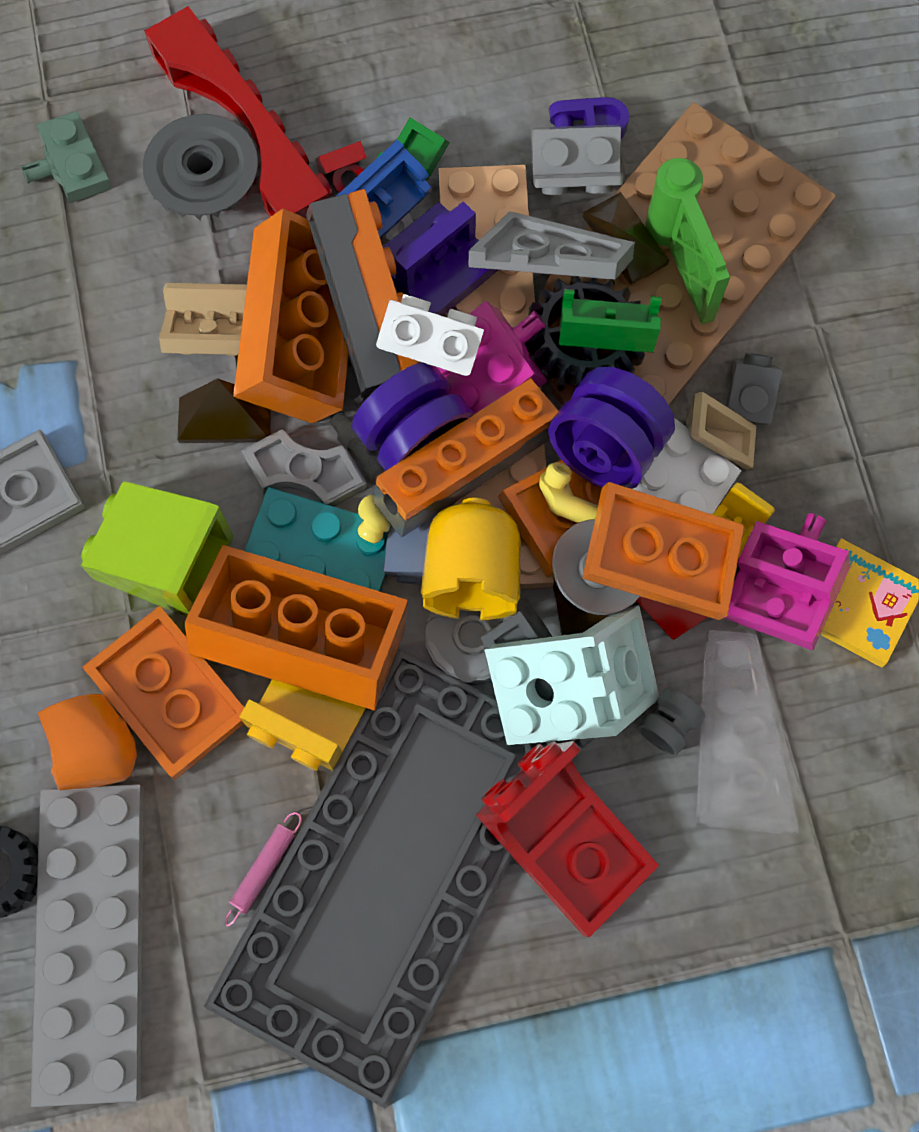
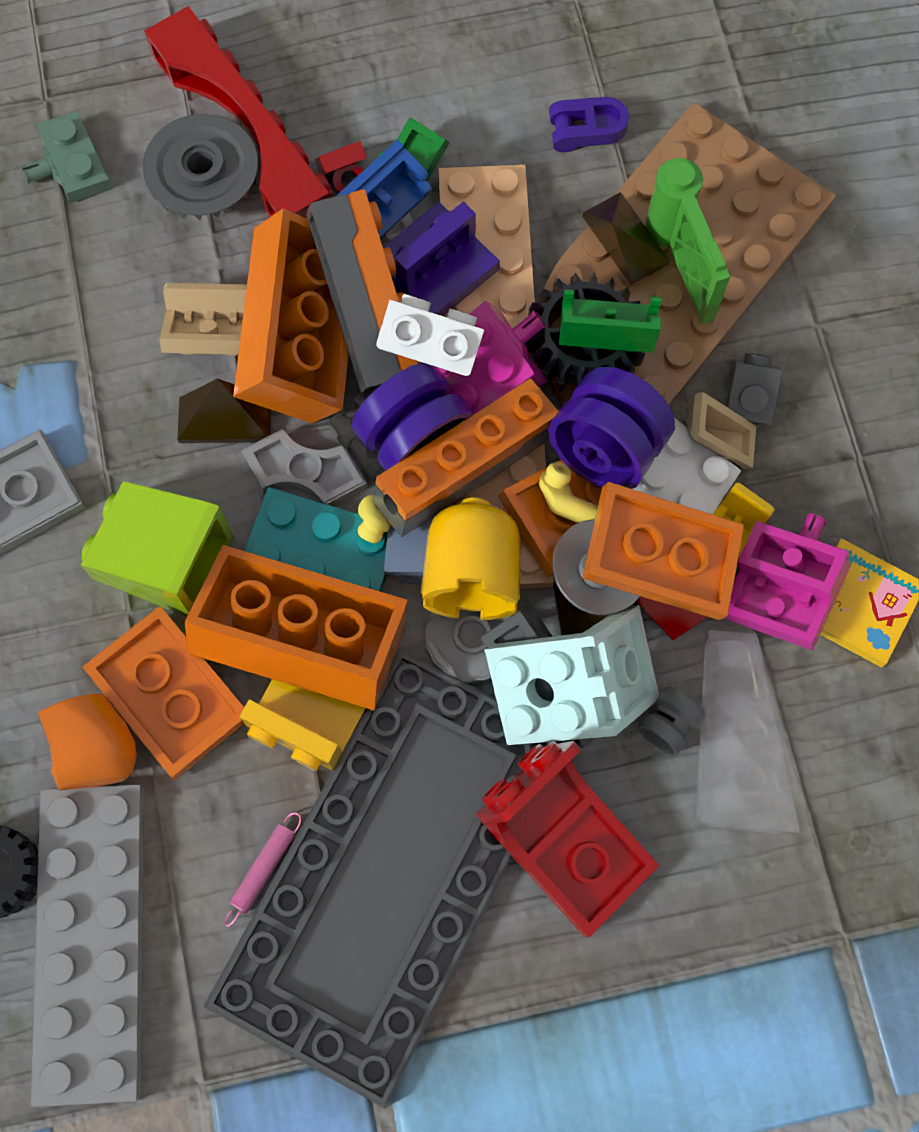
(550, 248): light grey wing -> none
(576, 158): light grey bracket -> none

